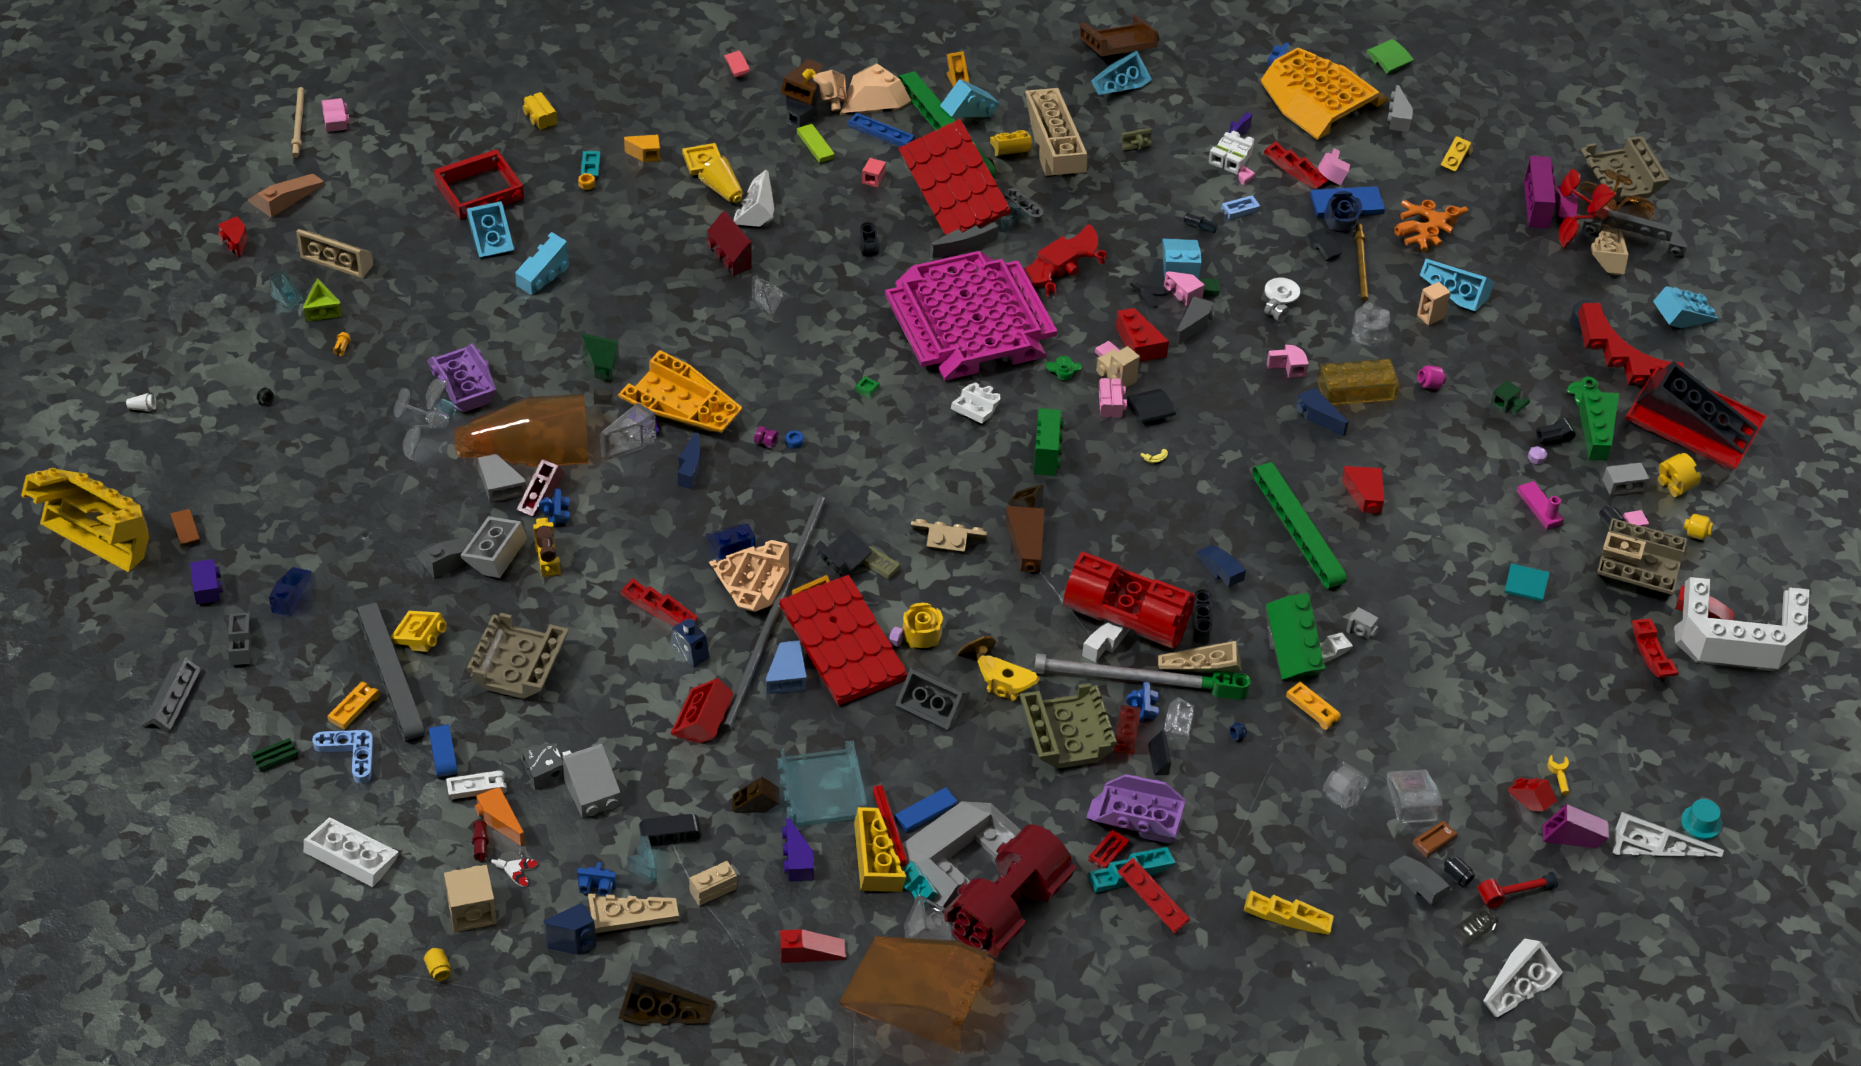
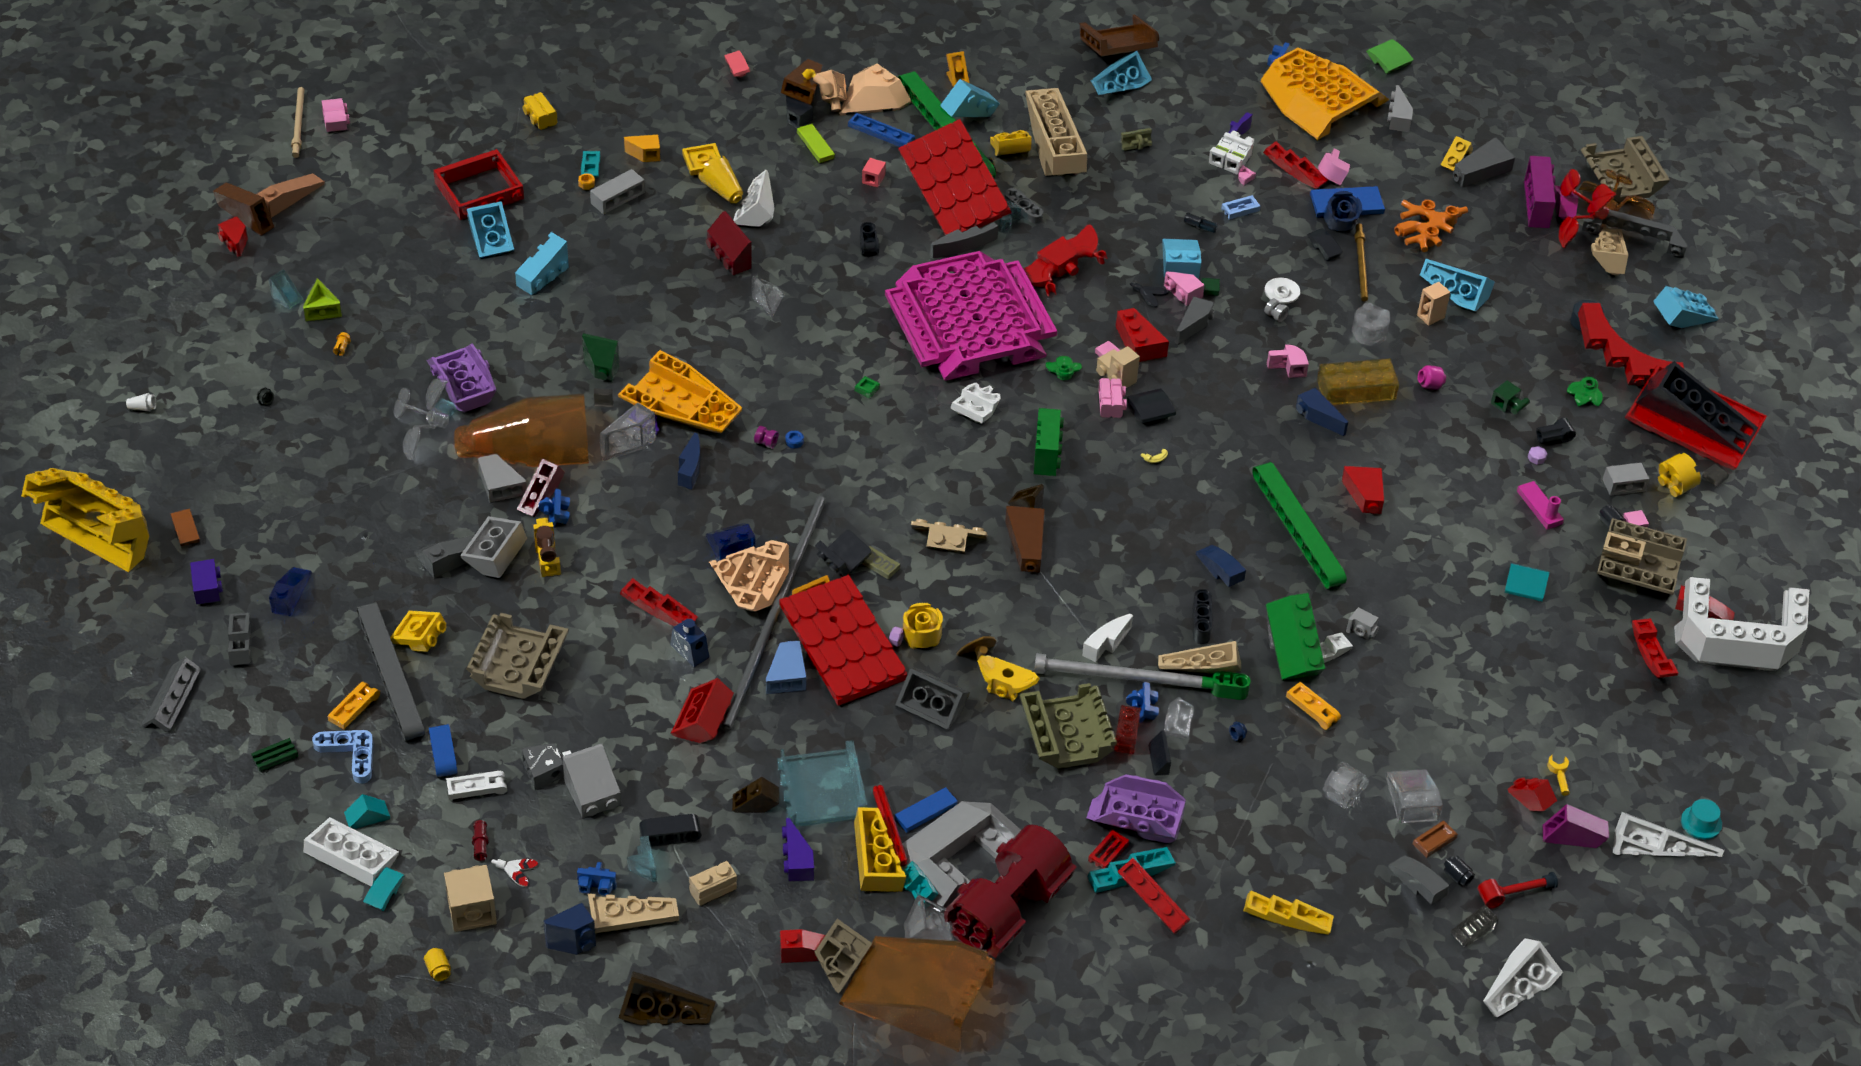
(246, 206): none -> reddish brown slope
(334, 253): tan slope -> none
(366, 811): none -> teal slope
(383, 888): none -> teal slope
(499, 815): orange slope -> none
(617, 191): none -> light grey brick
(841, 953): none -> dark tan slope
(1131, 600): red cylinder -> none
(1484, 163): none -> dark grey slope
(1598, 422): green wedge -> none
(1698, 527): yellow head -> none

